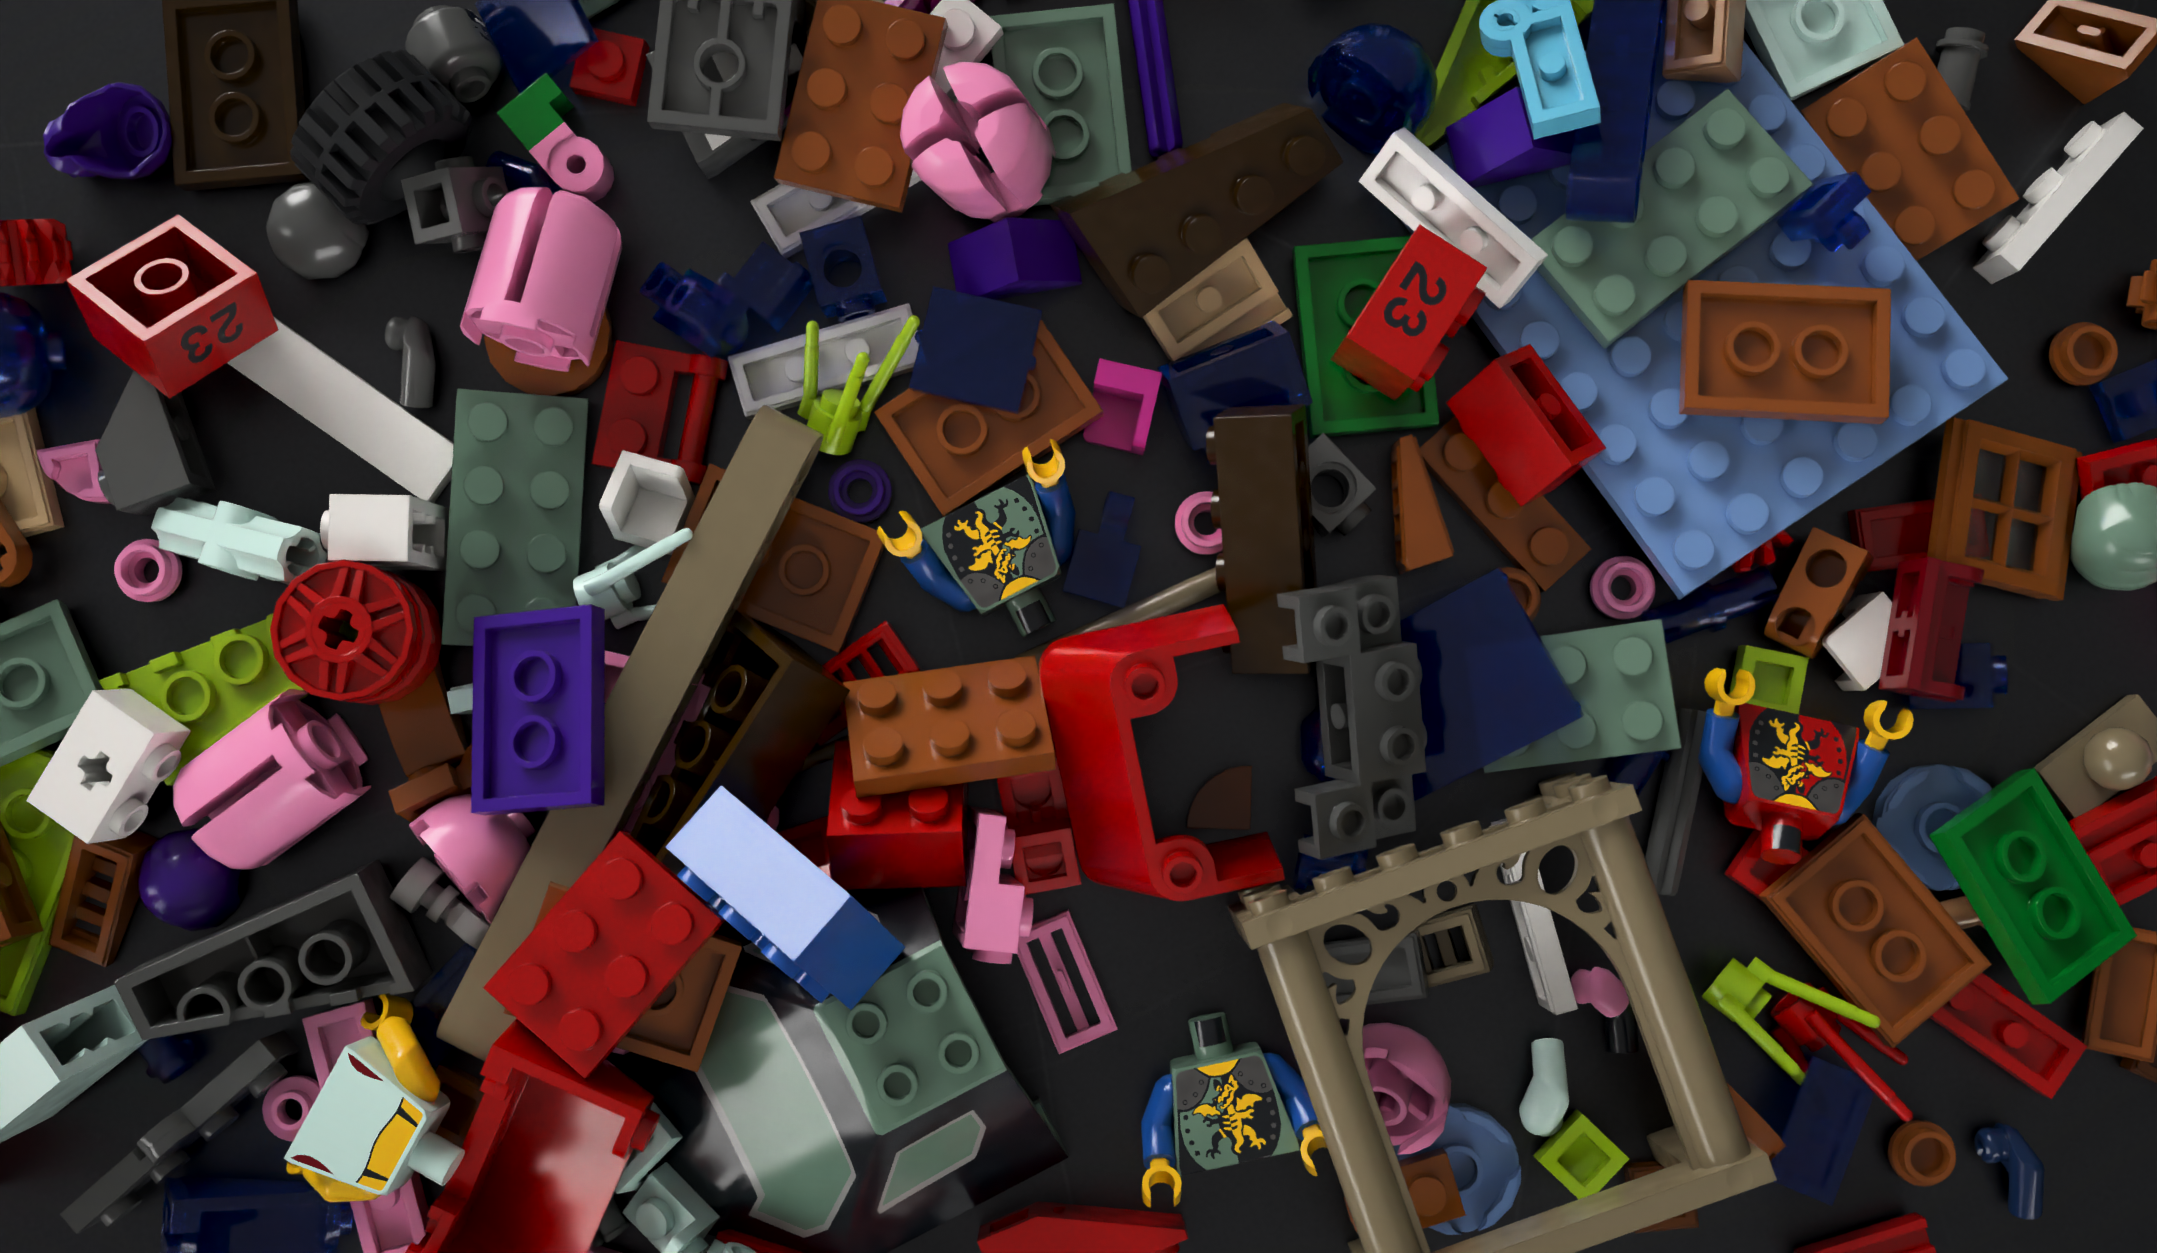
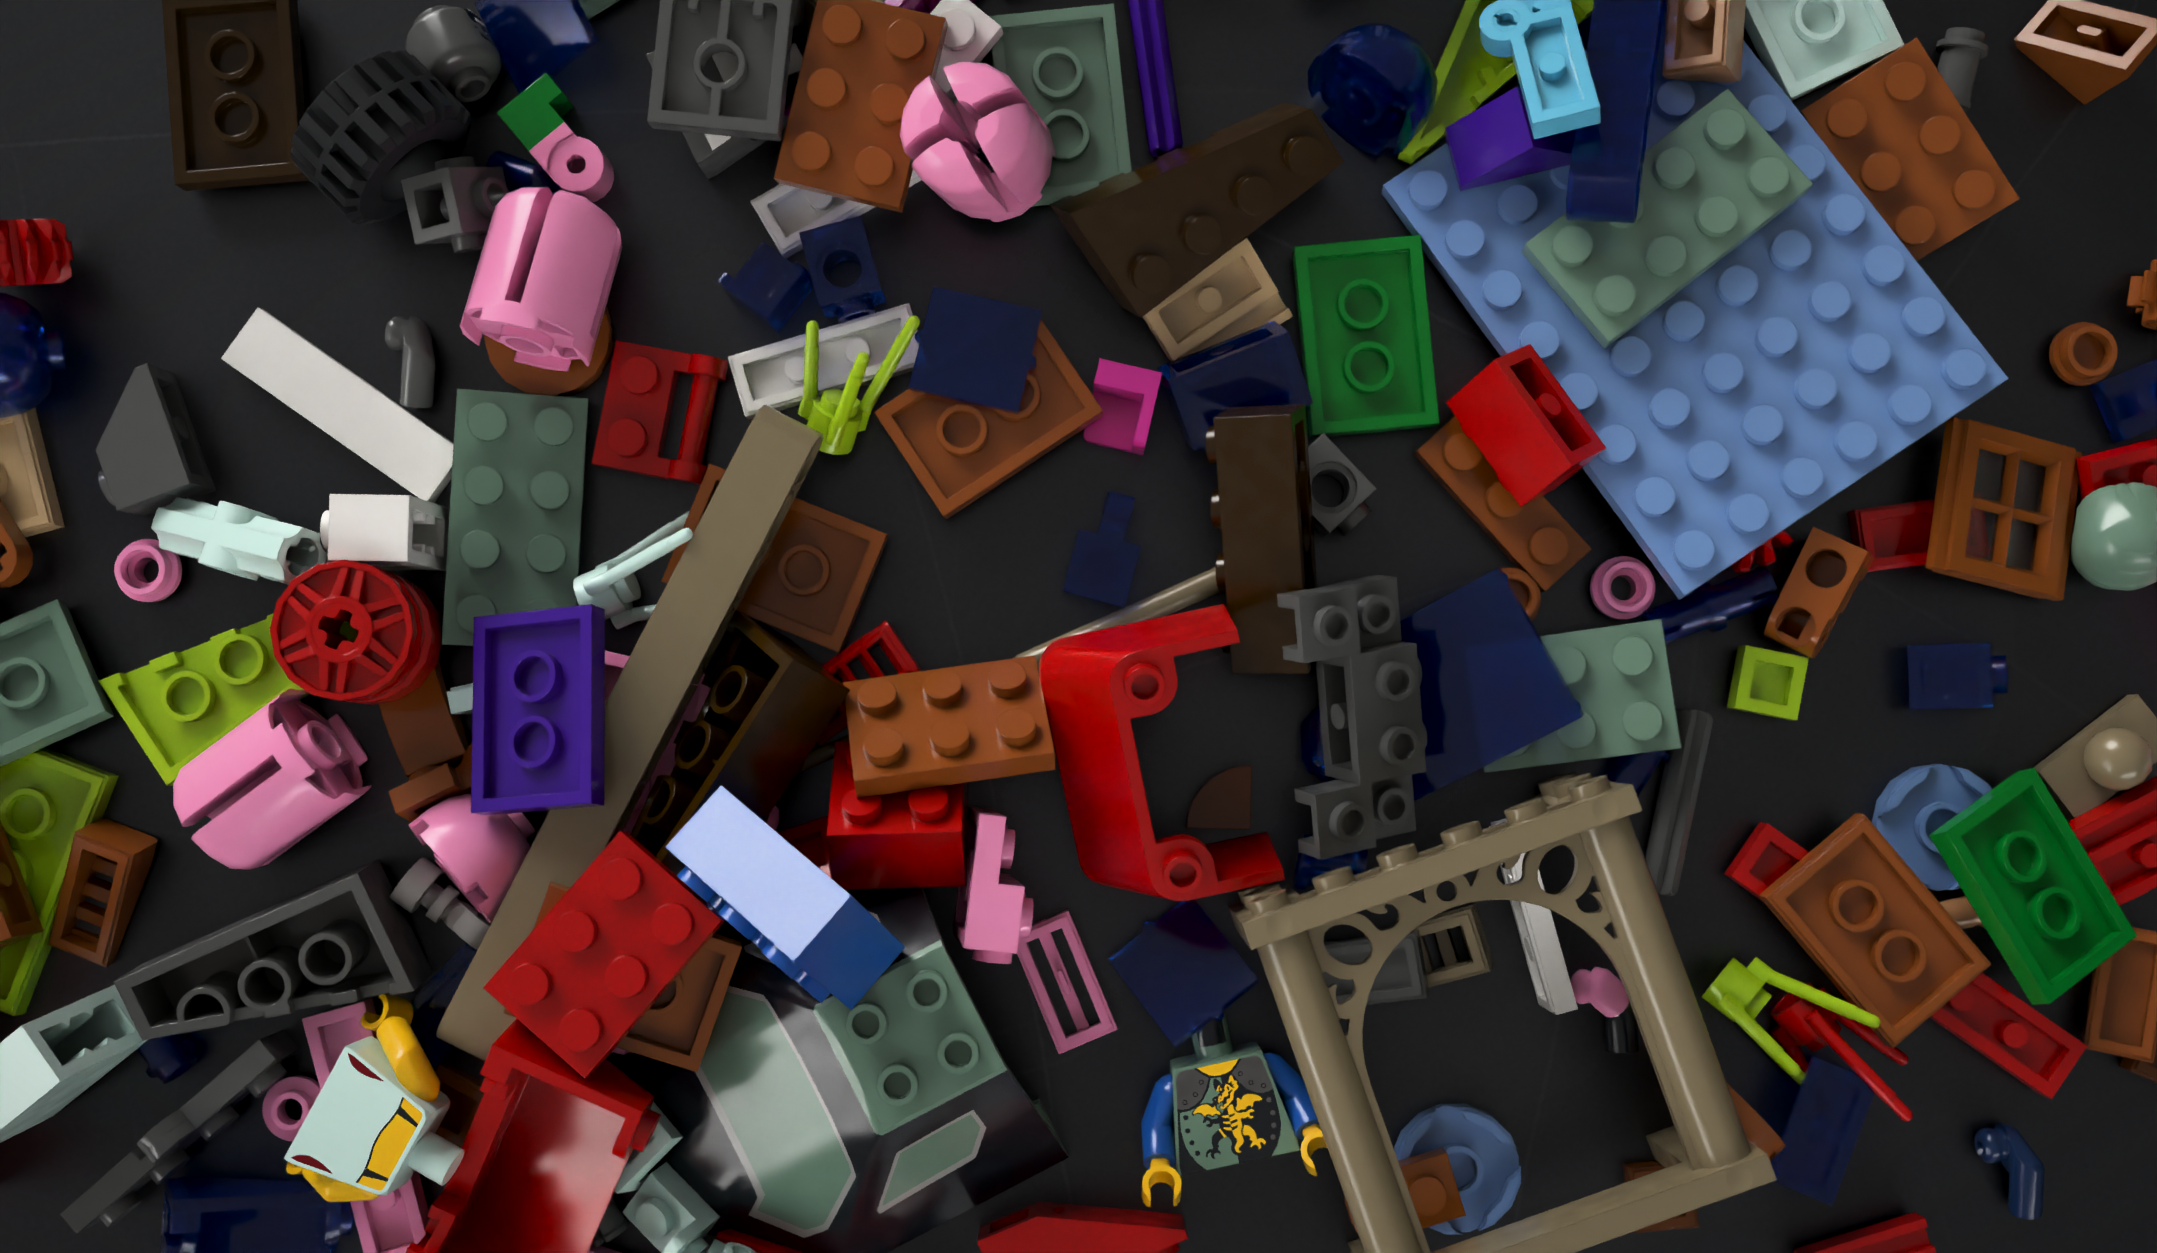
(75, 469): bright pink tile -> none
(109, 766): white brick -> none
(110, 134): dark purple hair -> none
(173, 305): red brick -> none
(186, 884): dark purple hair -> none
(313, 234): dark grey hair -> none
(611, 68): red plate -> none
(646, 500): white panel -> none
(697, 310): clear blue hips -> none
(853, 472): dark purple plate -> none
(997, 546): torso -> none
(1015, 258): dark purple slope -> none
(1043, 832): red slope -> none
(1183, 971): none -> clear blue piece
(1185, 529): bright pink plate -> none
(1408, 1084): bright pink cylinder -> none
(1418, 302): red brick -> none
(1418, 521): dark orange slope -> none
(1429, 193): white plate -> none
(1547, 1093): light aqua arm -> none
(1581, 1156): lime plate -> none
(1785, 351): dark orange plate -> none
(1786, 768): torso -> none
(1828, 213): clear blue tile -> none
(1860, 641): white panel -> none
(1922, 1153): dark orange plate -> none
(1927, 628): dark red hinge -> none
(2055, 196): white plate -> none

